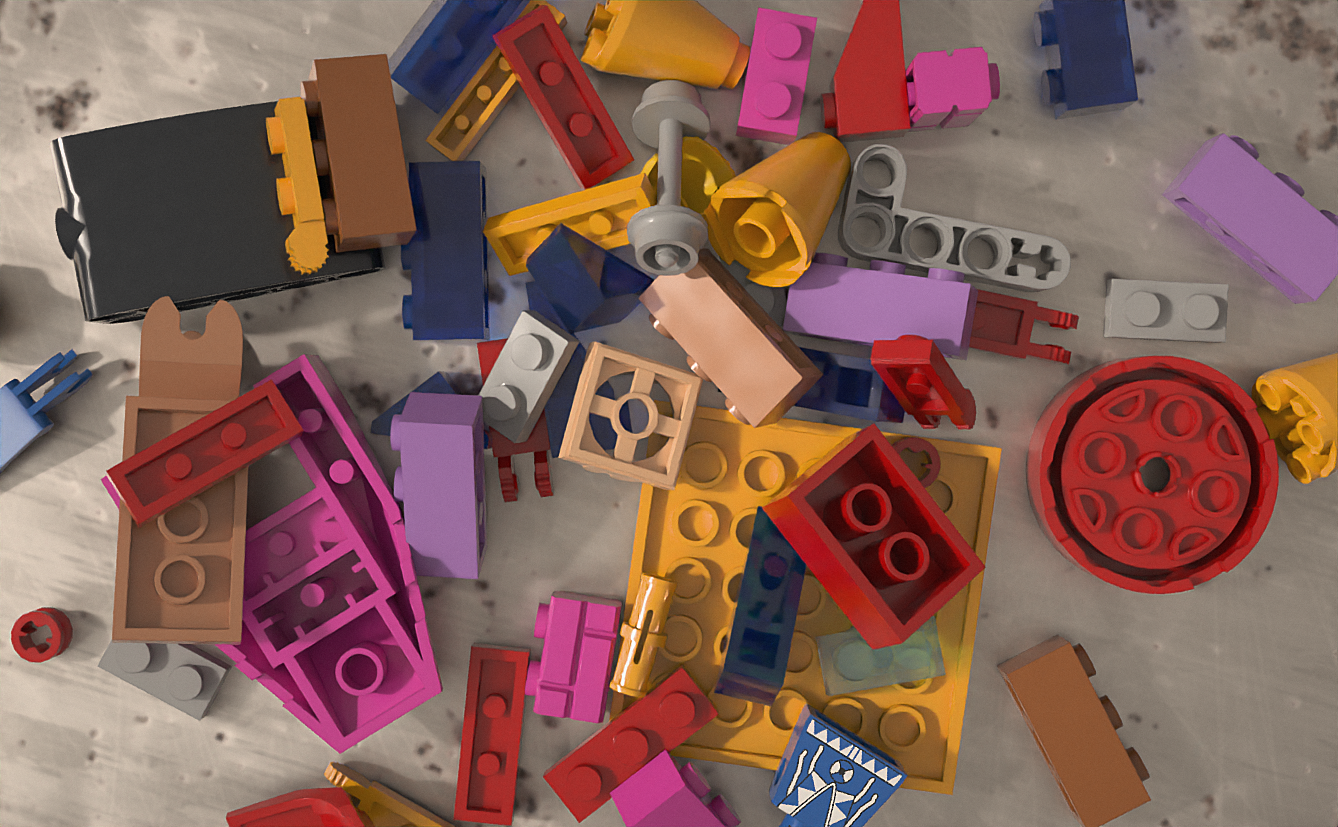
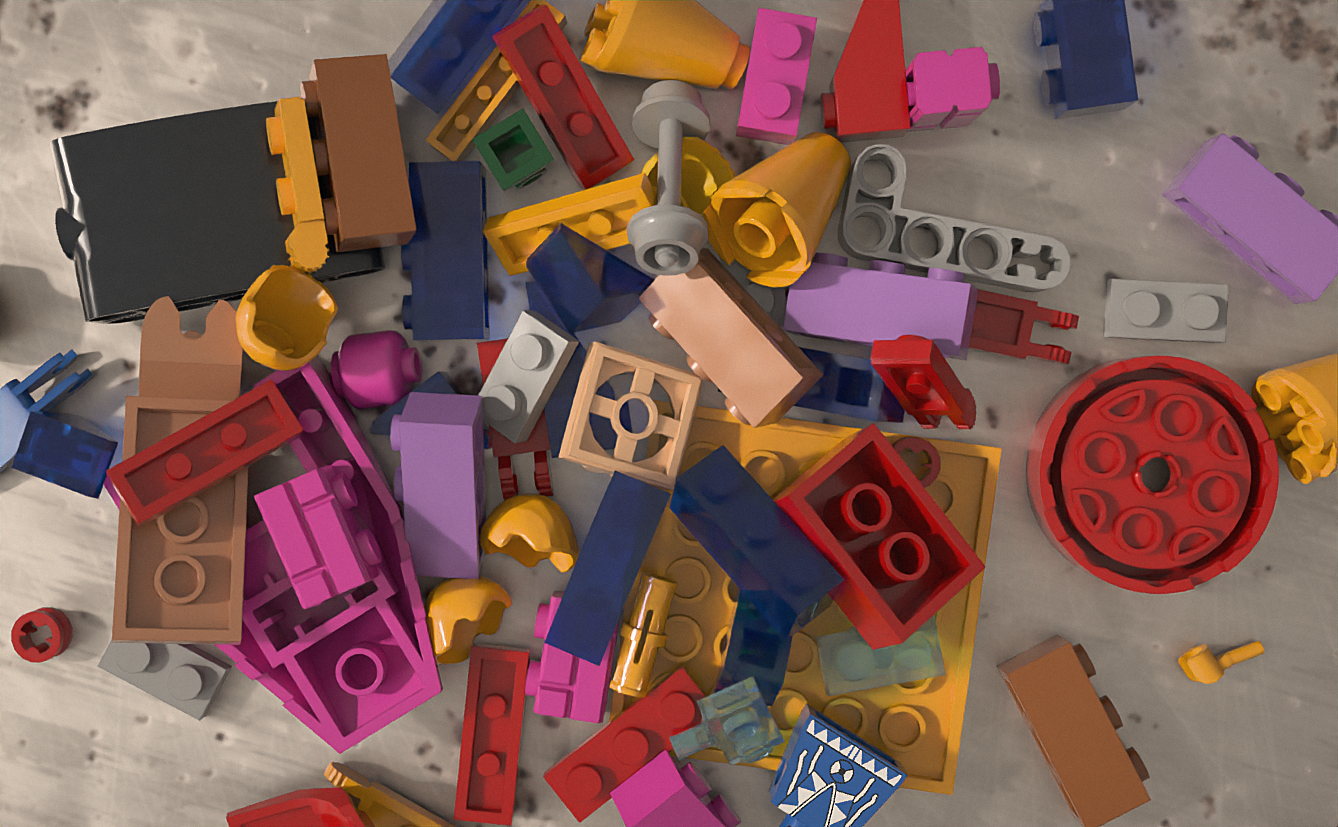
(65, 452): none -> clear blue slope
(285, 318): none -> light orange hair
(319, 535): none -> dark pink brick
(375, 369): none -> dark pink head
(460, 612): none -> light orange hair
(514, 151): none -> dark green brick
(530, 531): none -> light orange hair
(607, 567): none -> clear blue slope
(735, 722): none -> clear light blue plate
(755, 542): none -> clear blue brick
(1204, 667): none -> light orange hand

